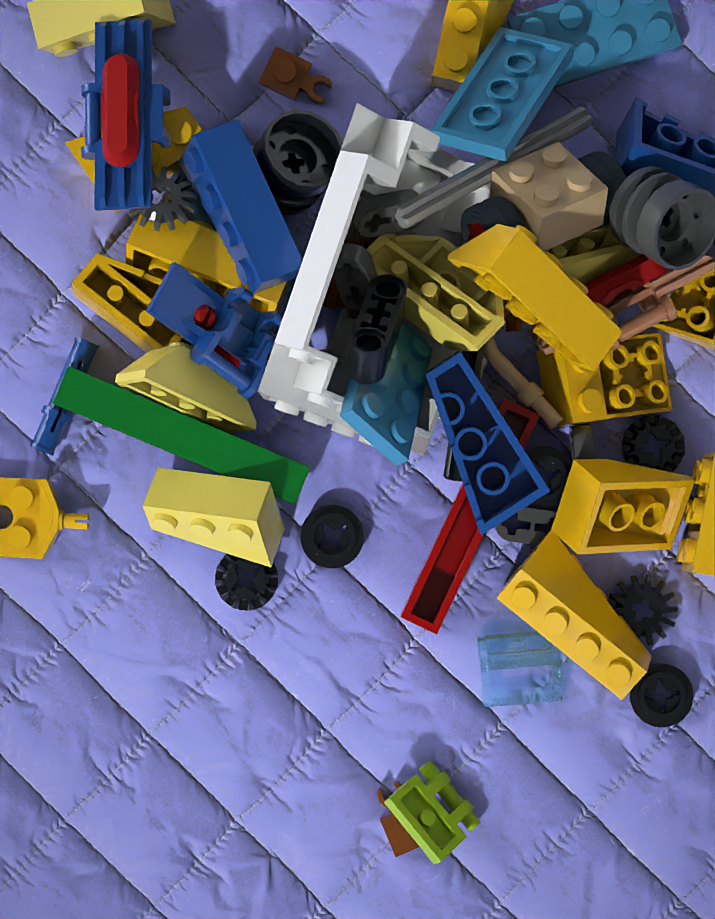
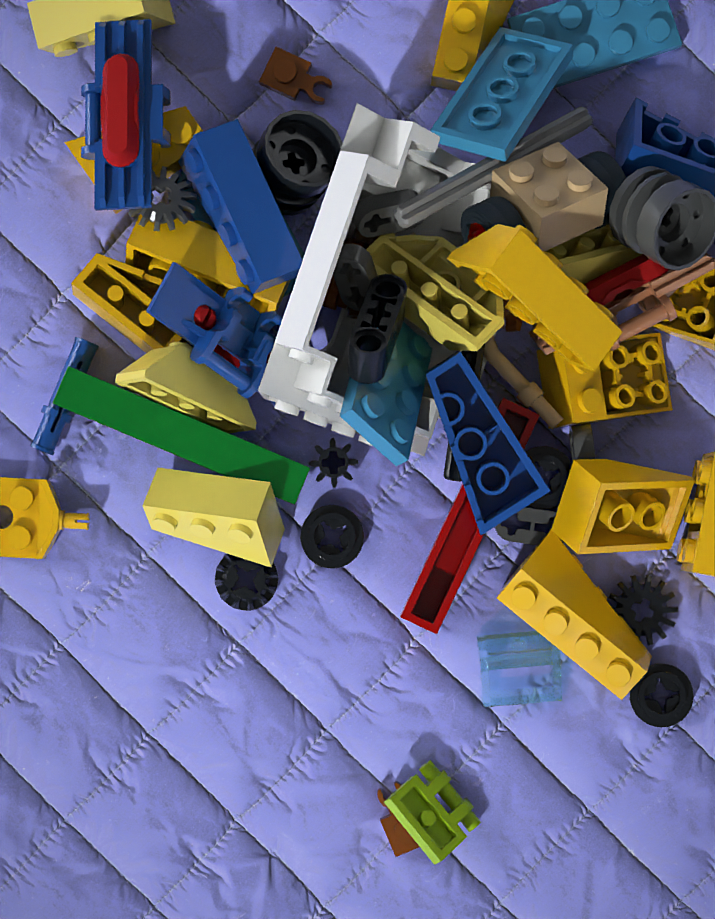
(341, 454): none -> black gear
(662, 429): black gear -> none

